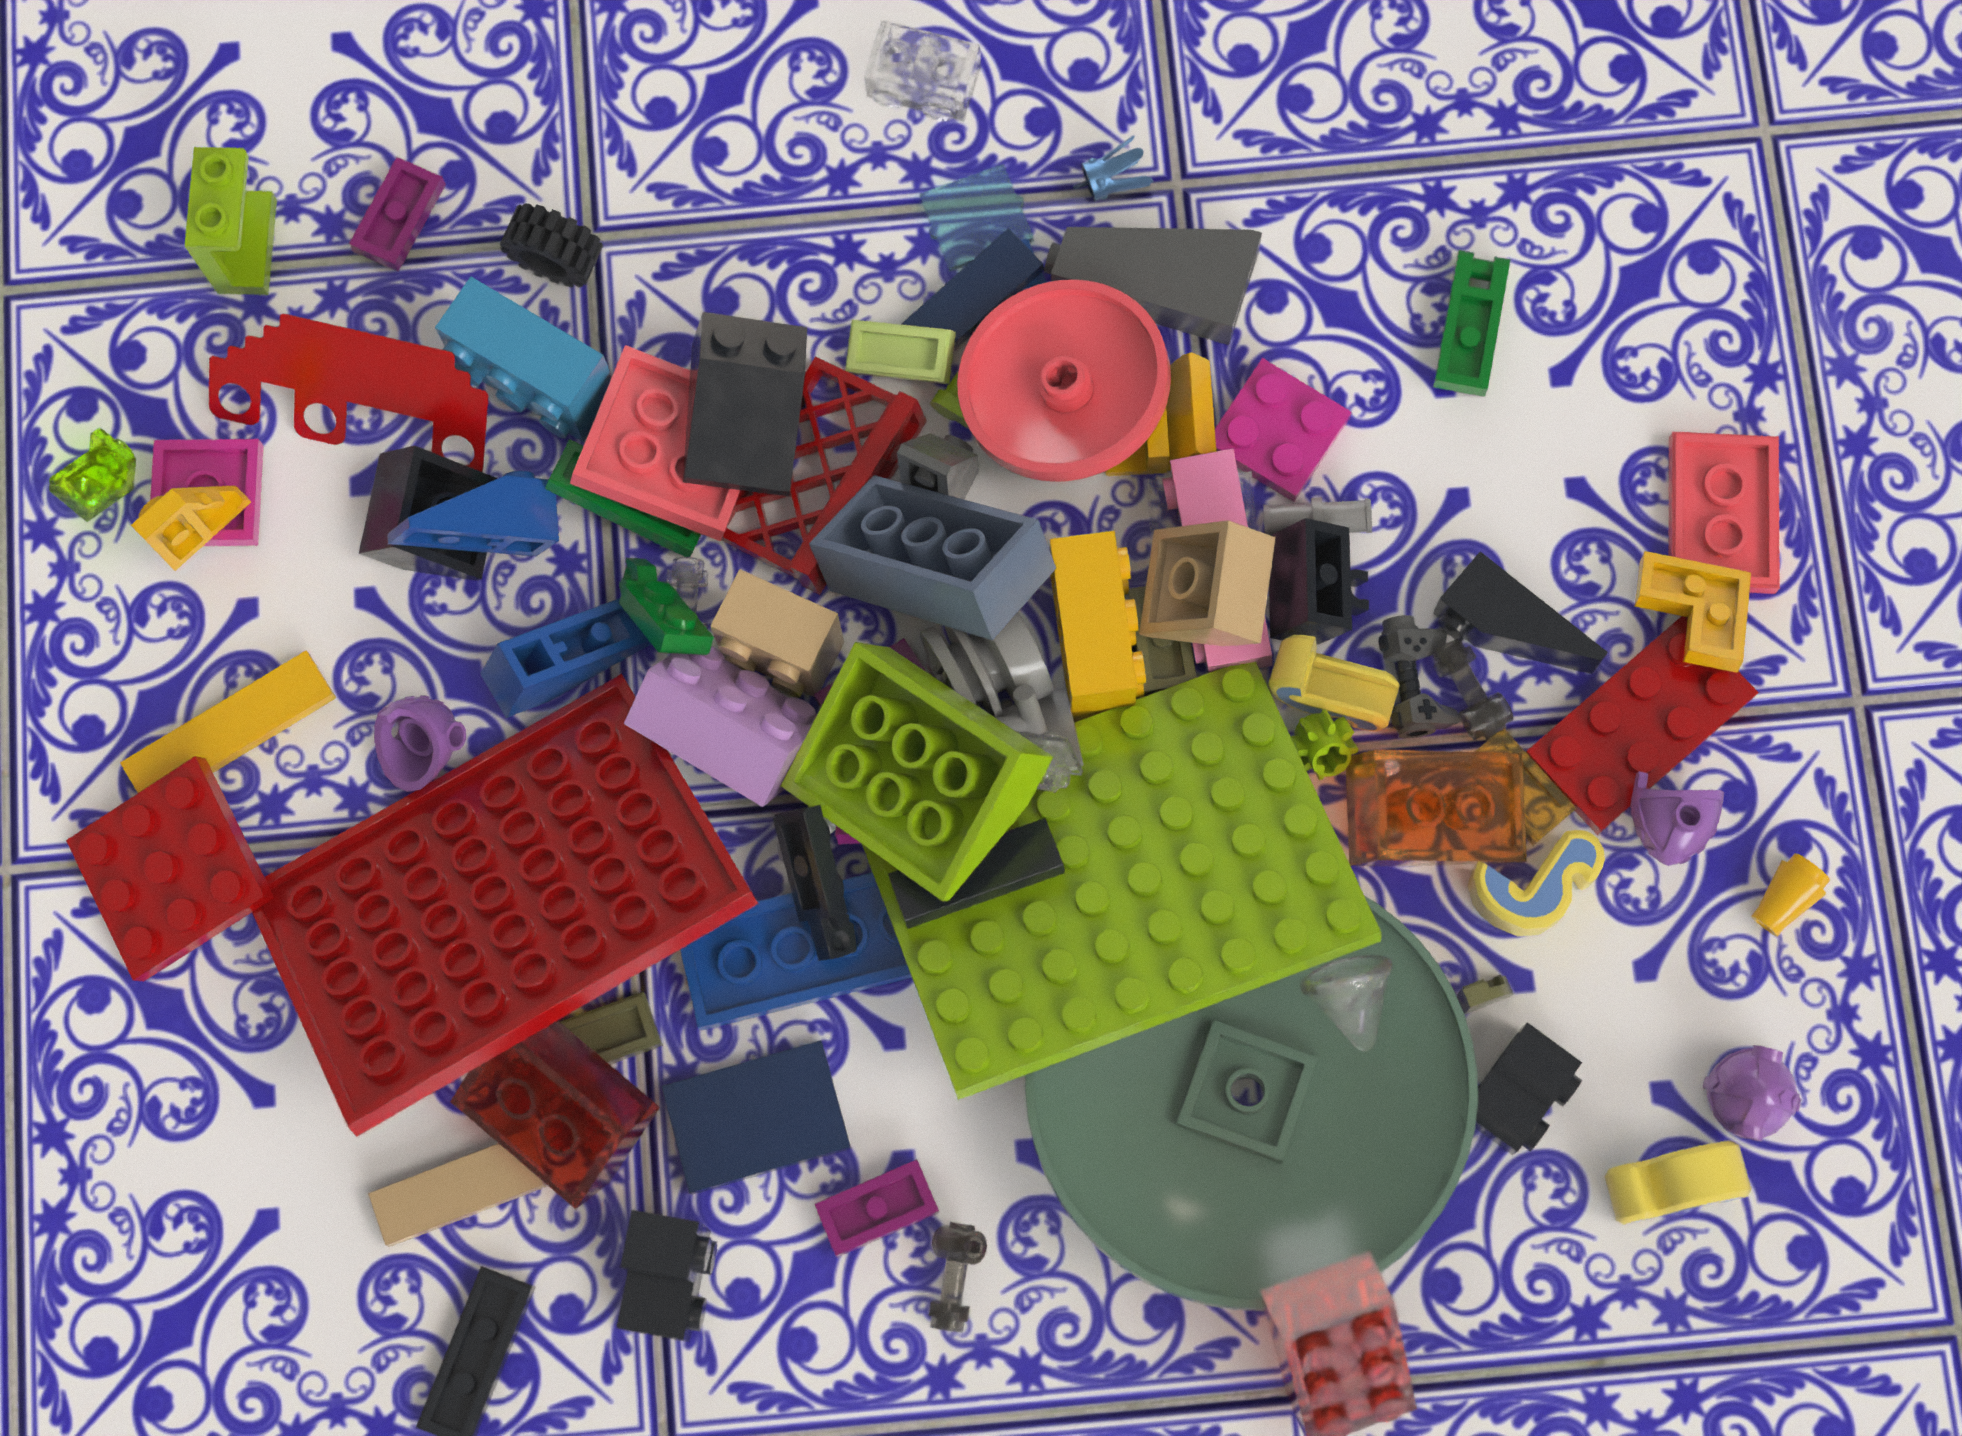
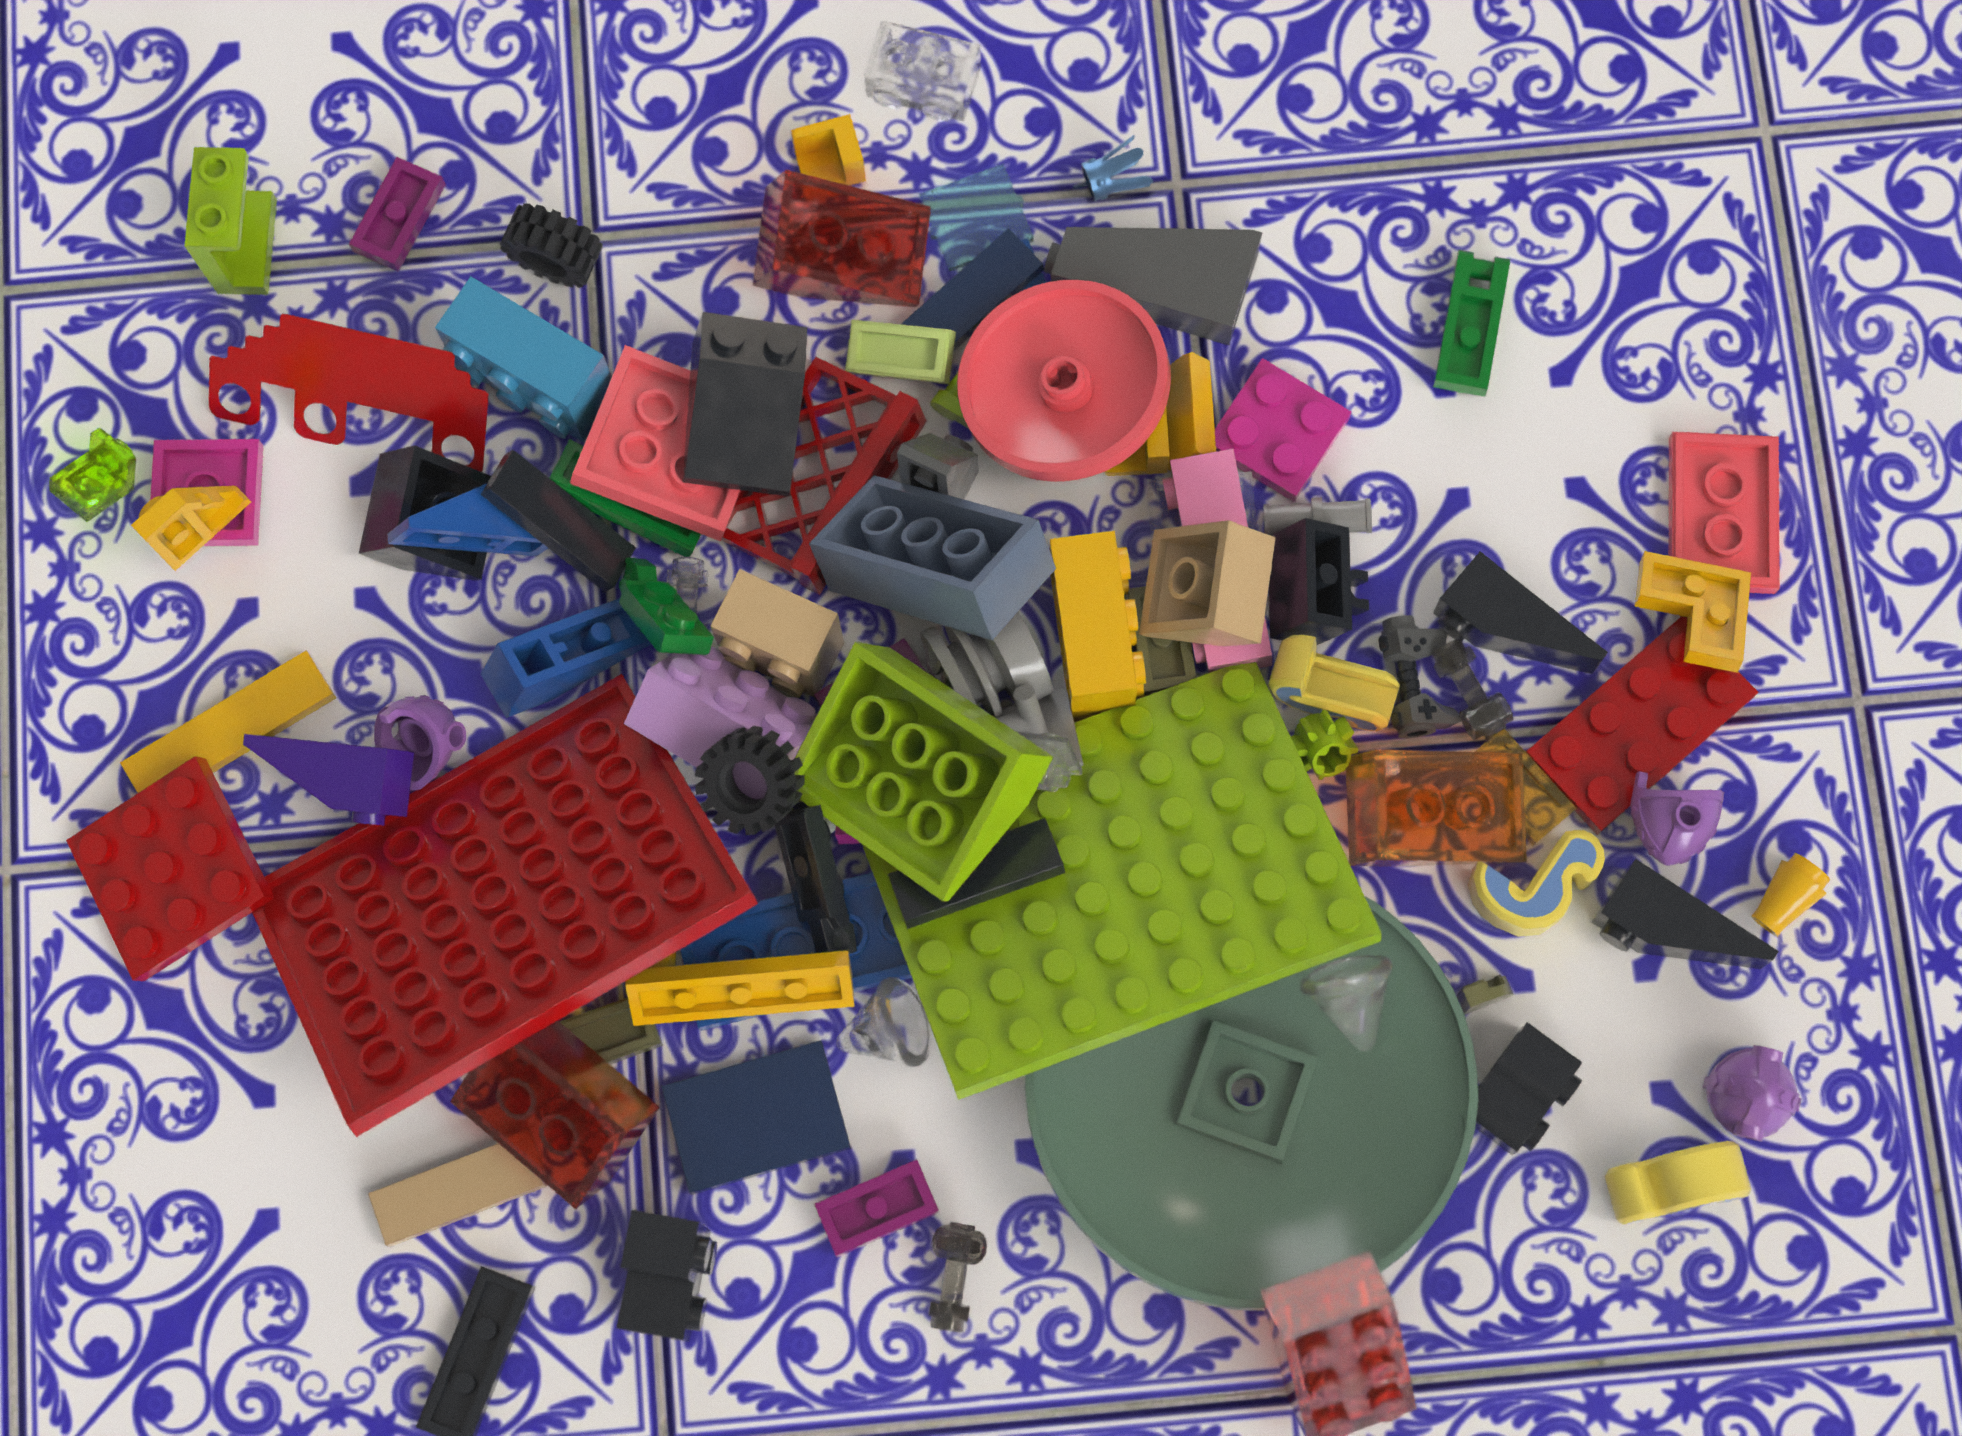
(343, 776): none -> dark purple slope
(558, 520): none -> black tile
(730, 800): none -> black tyre
(740, 987): none -> yellow piece
(829, 151): none -> yellow panel
(840, 242): none -> clear red slope
(889, 1026): none -> clear hat
(1667, 921): none -> black slope

